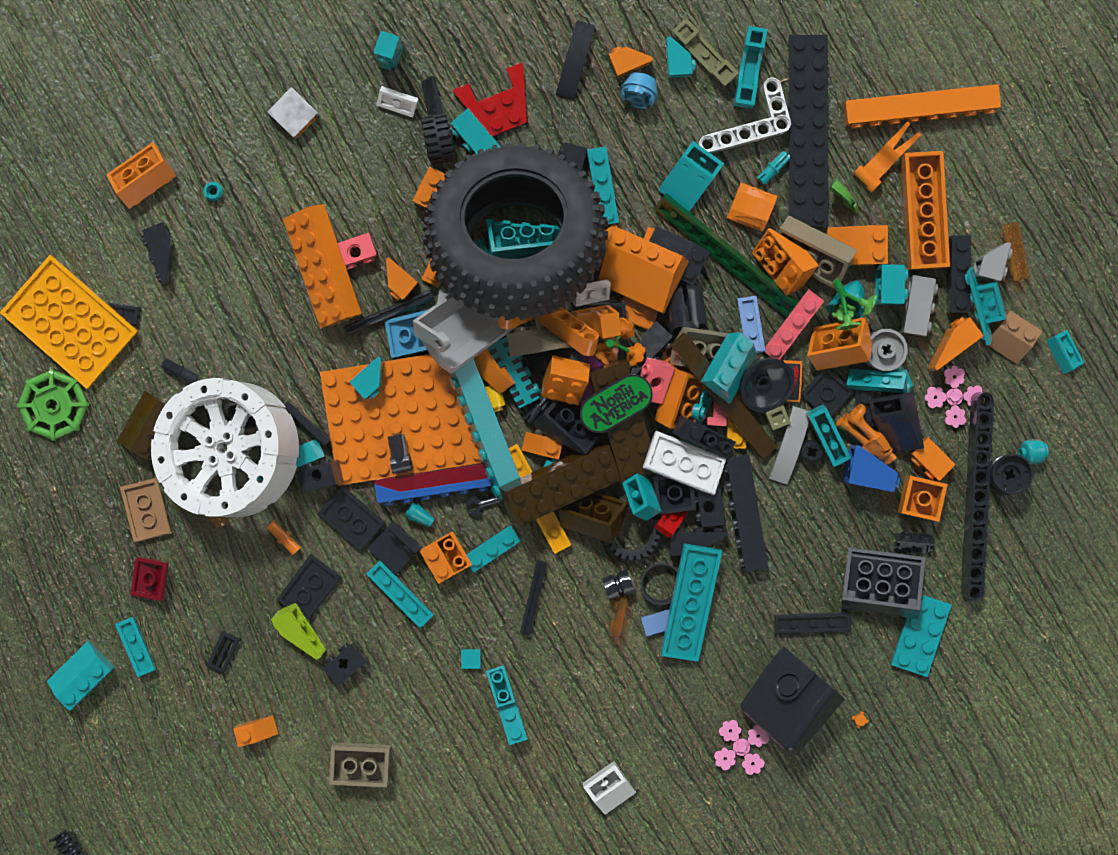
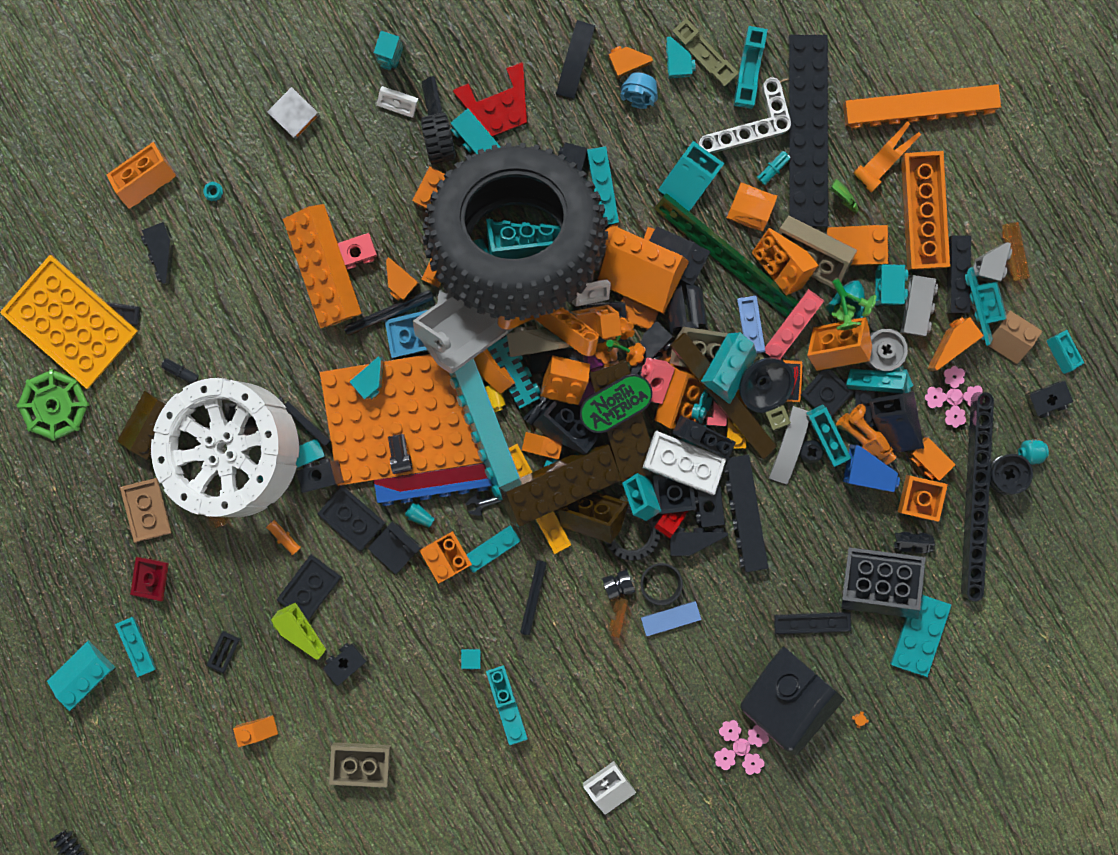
(400, 594): teal plate -> none
(691, 602): teal plate -> none
(1038, 399): none -> black brick

